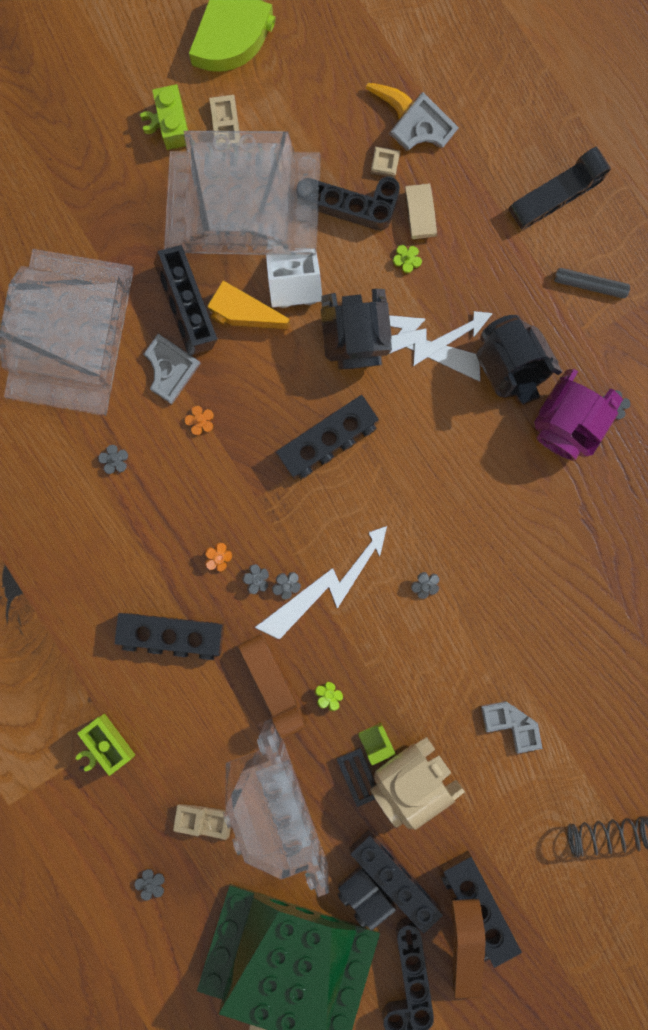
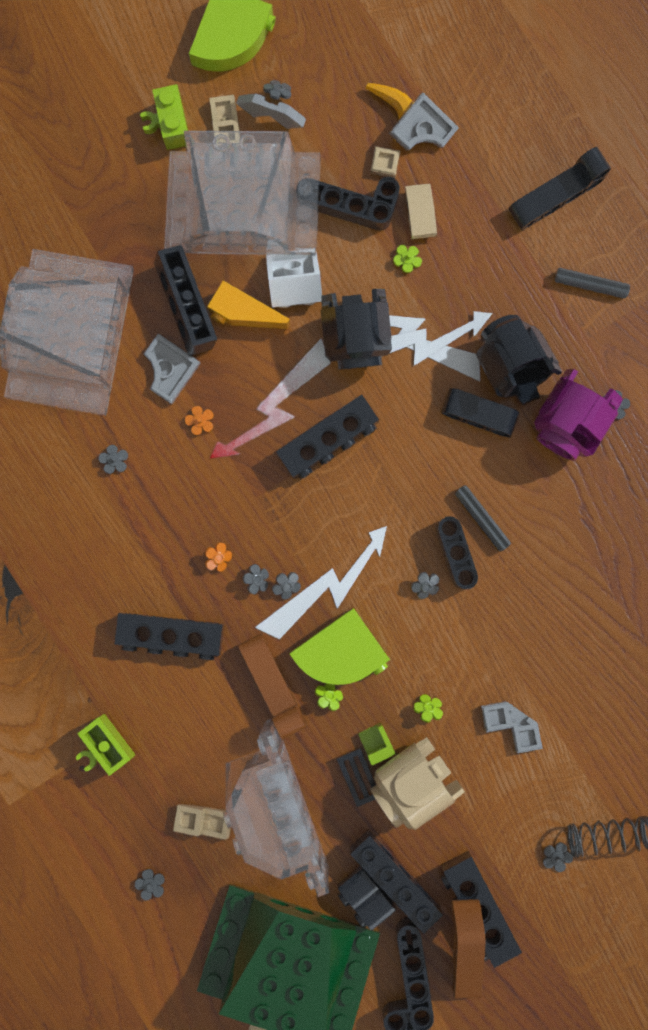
(277, 90): none -> dark grey plant
(283, 113): none -> light grey tile
(307, 368): none -> sticker
(341, 652): none -> lime brick
(428, 708): none -> lime plant
(466, 562): none -> black beam
(480, 412): none -> black beam
(482, 518): none -> dark grey axle
(557, 857): none -> dark grey plant

